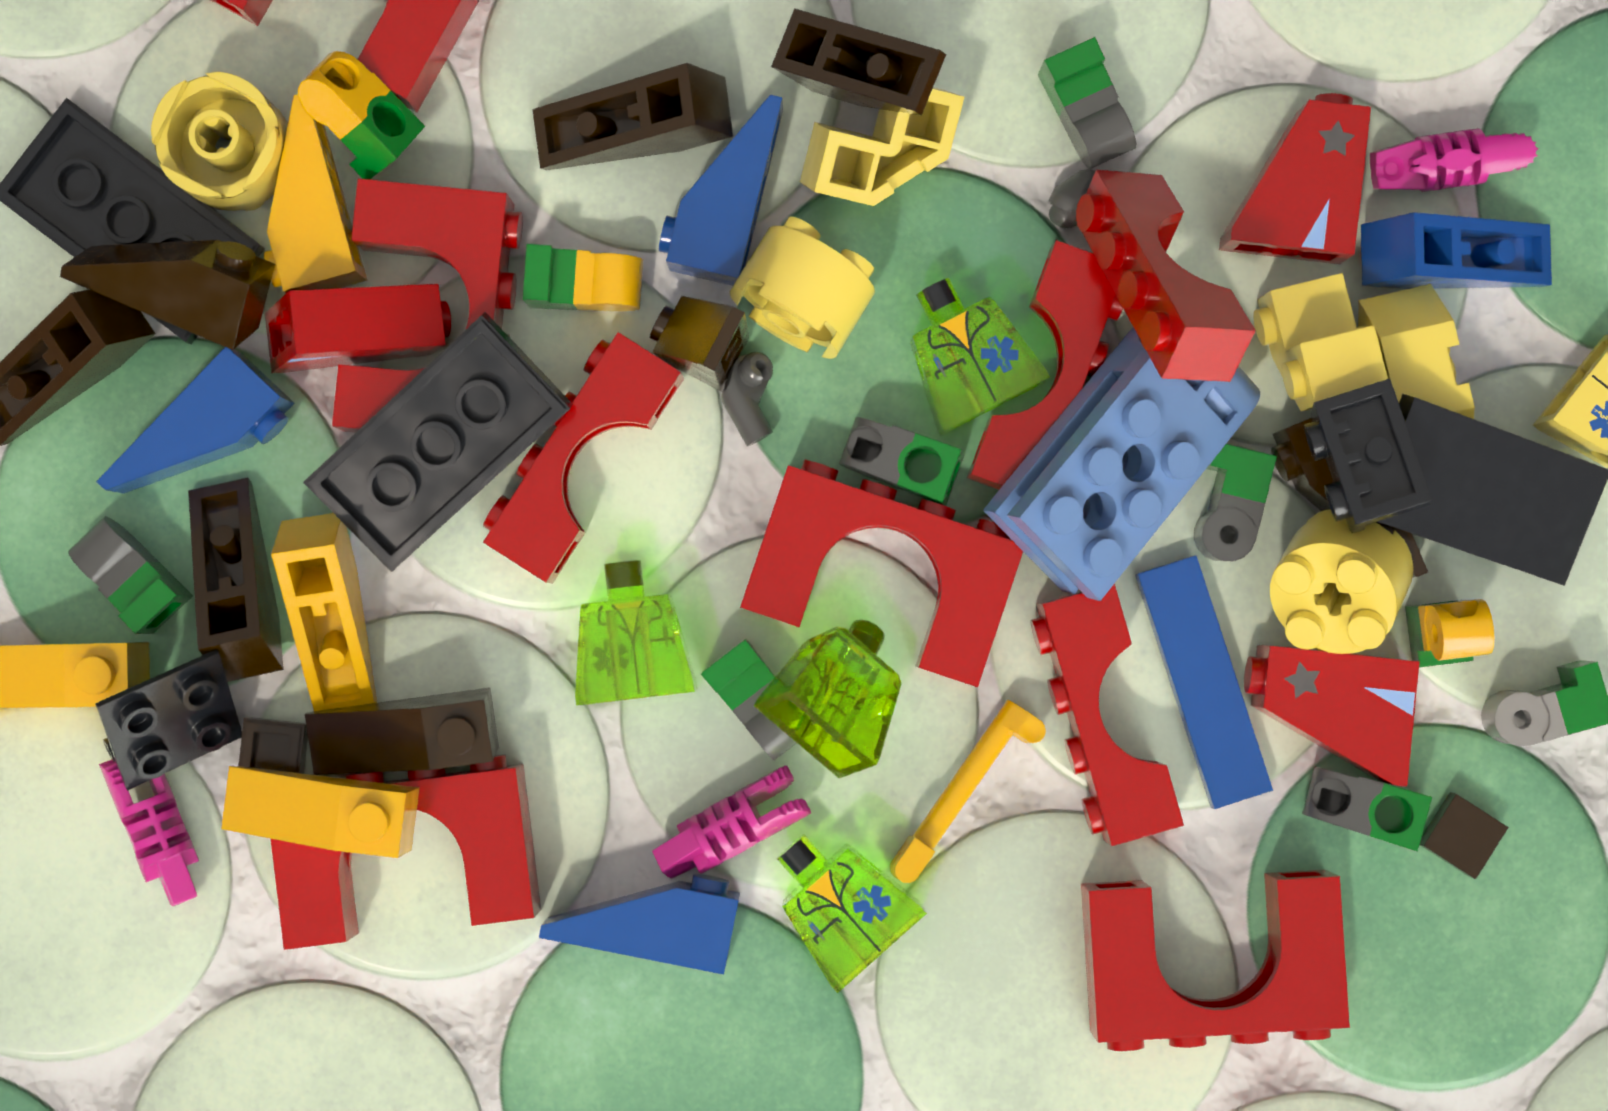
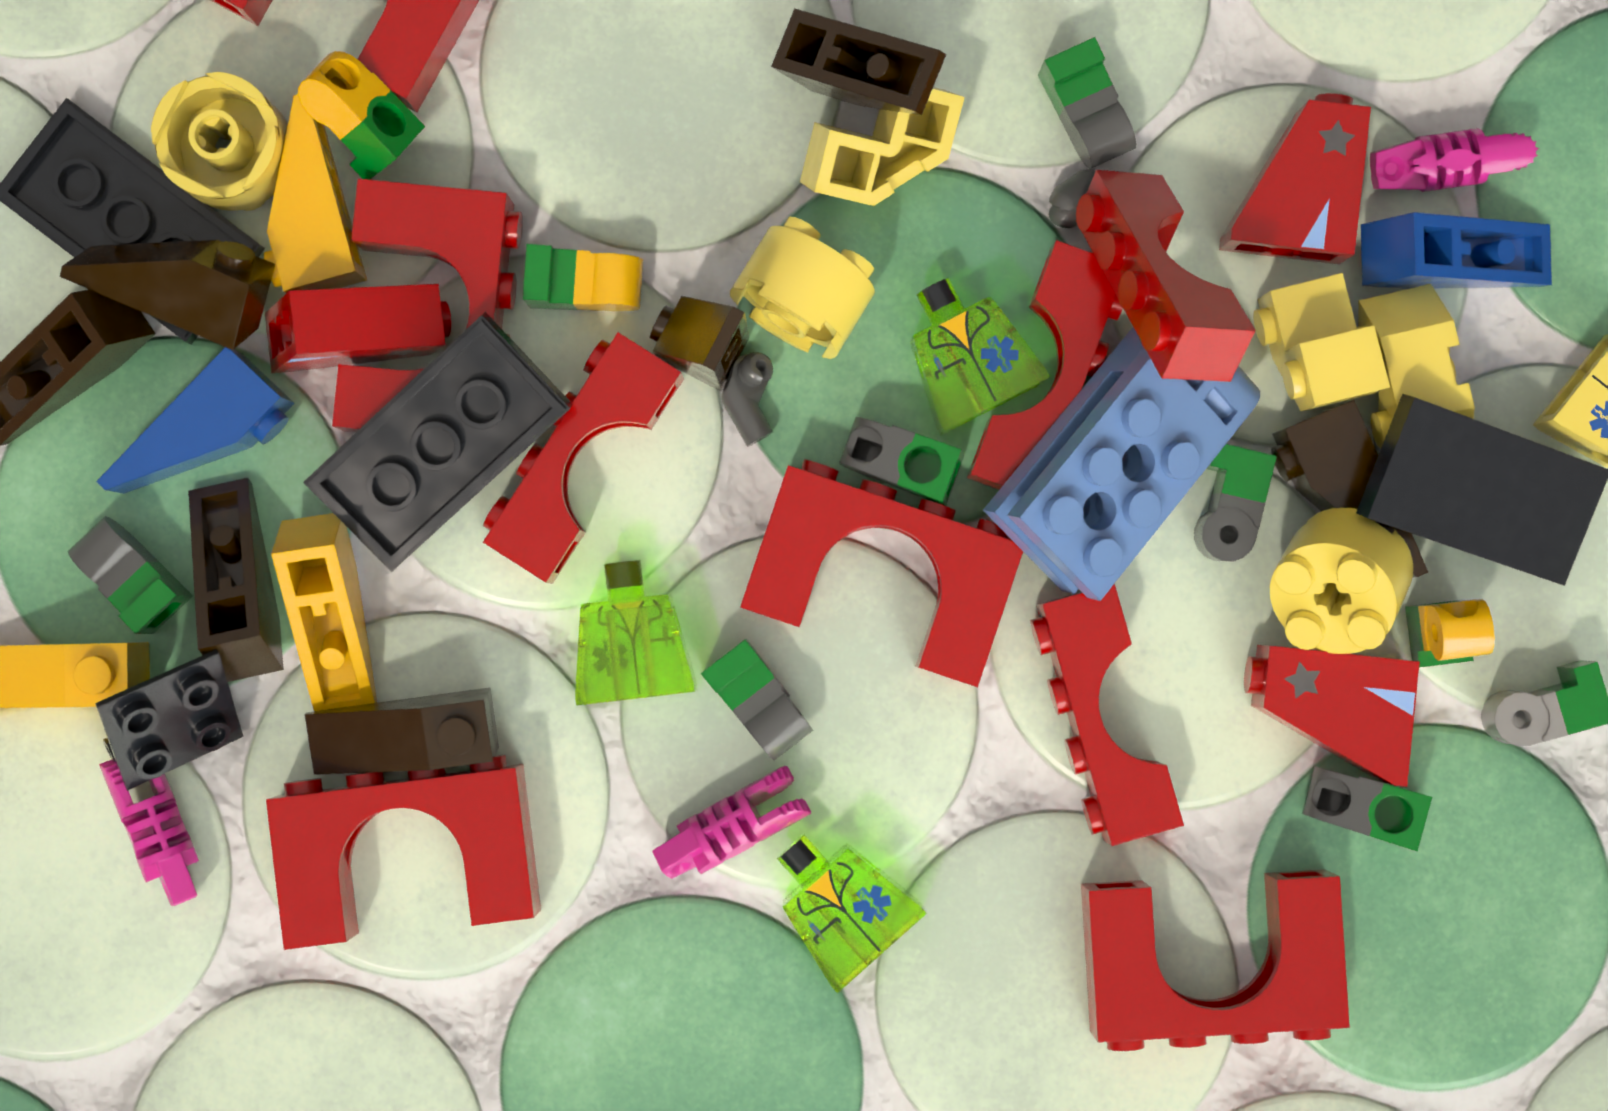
(273, 745): dark brown tile -> none
(321, 811): yellow slope -> none
(635, 119): dark brown slope -> none
(665, 924): blue slope -> none
(722, 208): blue slope -> none
(836, 697): clear neon green torso -> none
(918, 849): yellow hinge -> none
(1203, 682): blue tile -> none
(1367, 456): black bracket -> none
(1463, 835): dark brown tile -> none

